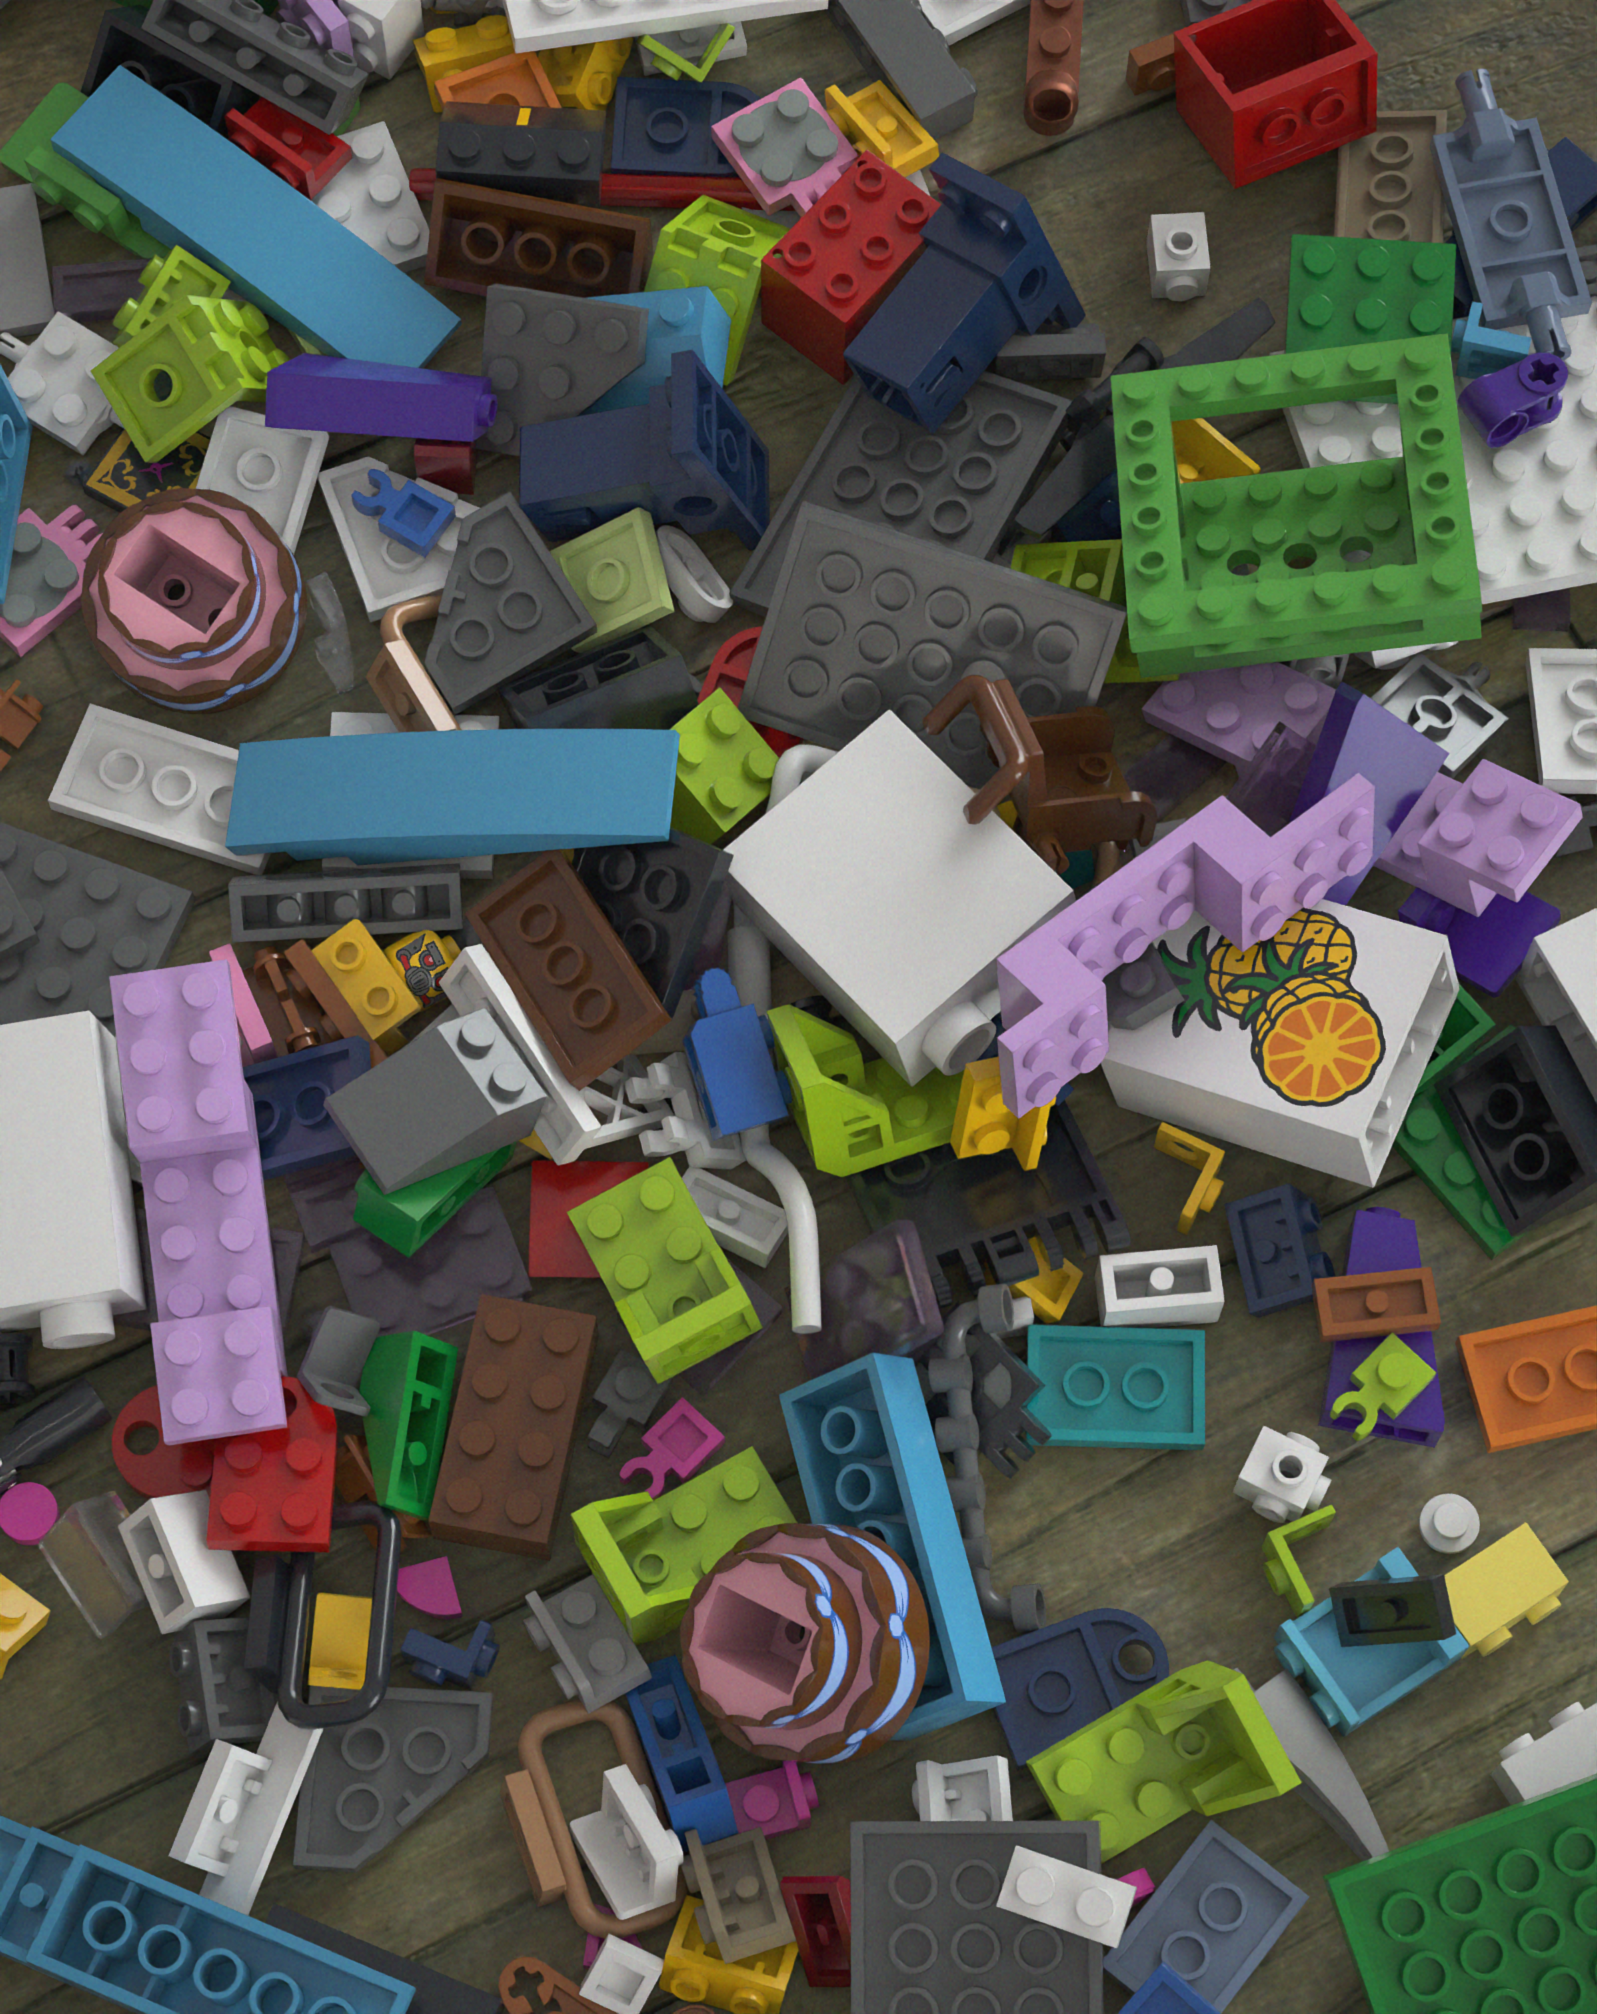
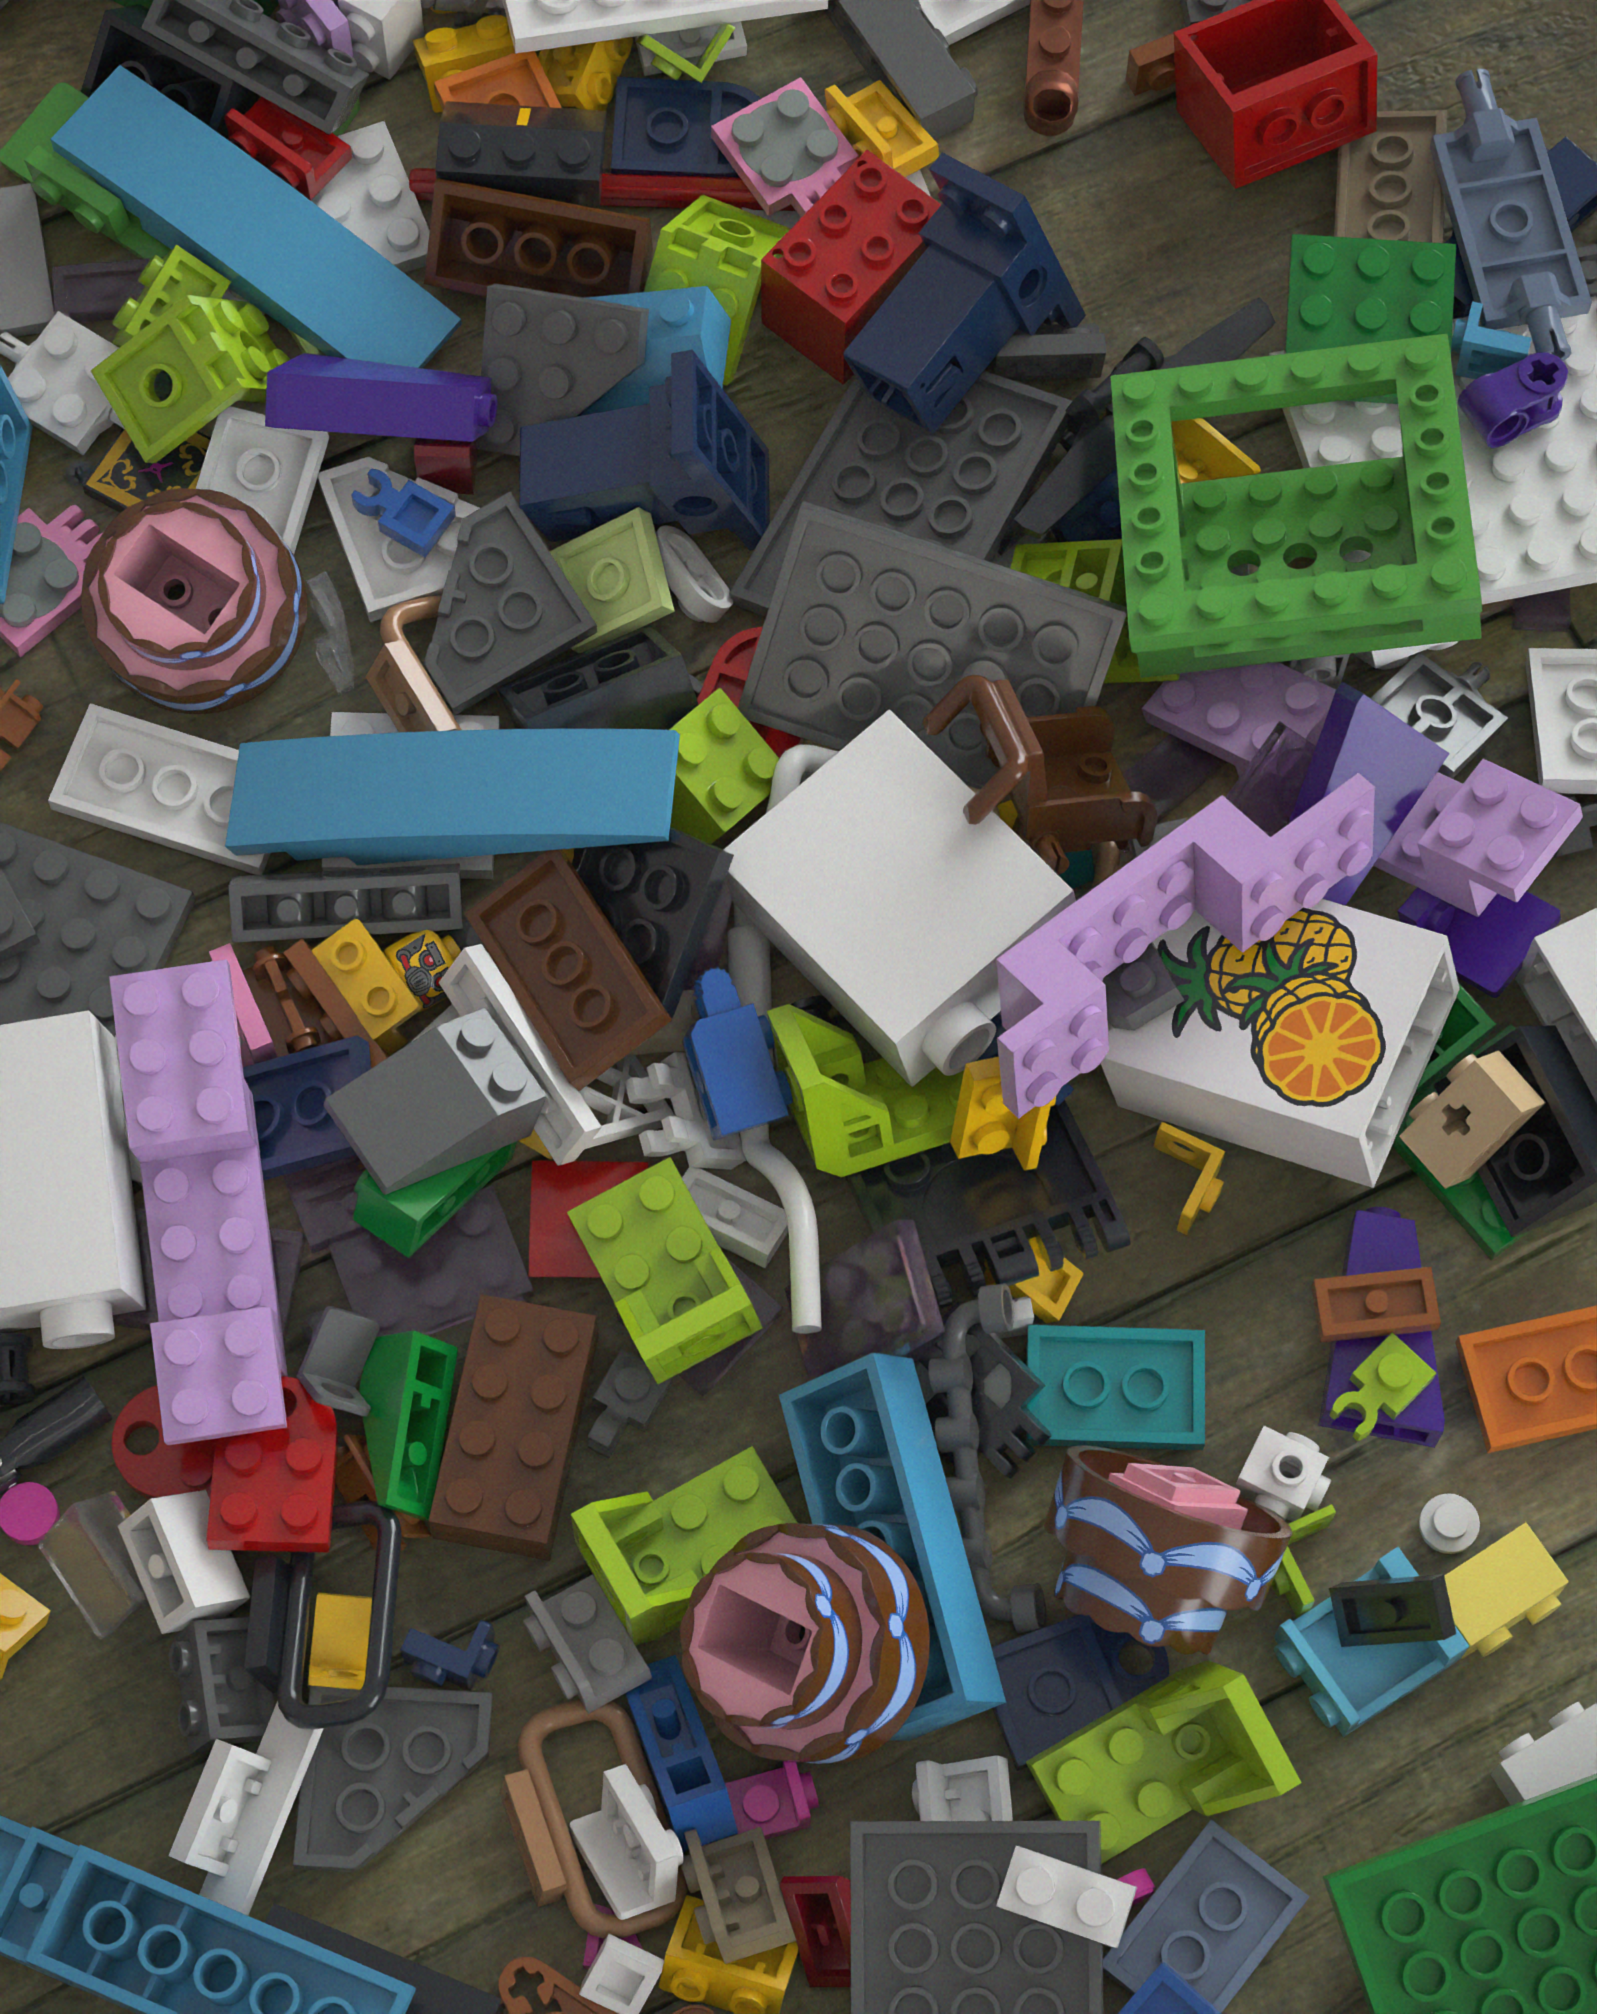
(430, 1588): dark pink tile -> none
(677, 1445): dark pink plate -> none
(1159, 1288): white brick -> none
(1159, 1547): none -> piece
(1178, 255): white brick -> none
(1277, 1248): dark blue bracket -> none
(1320, 1765): light grey piece -> none
(1498, 1107): none -> tan brick

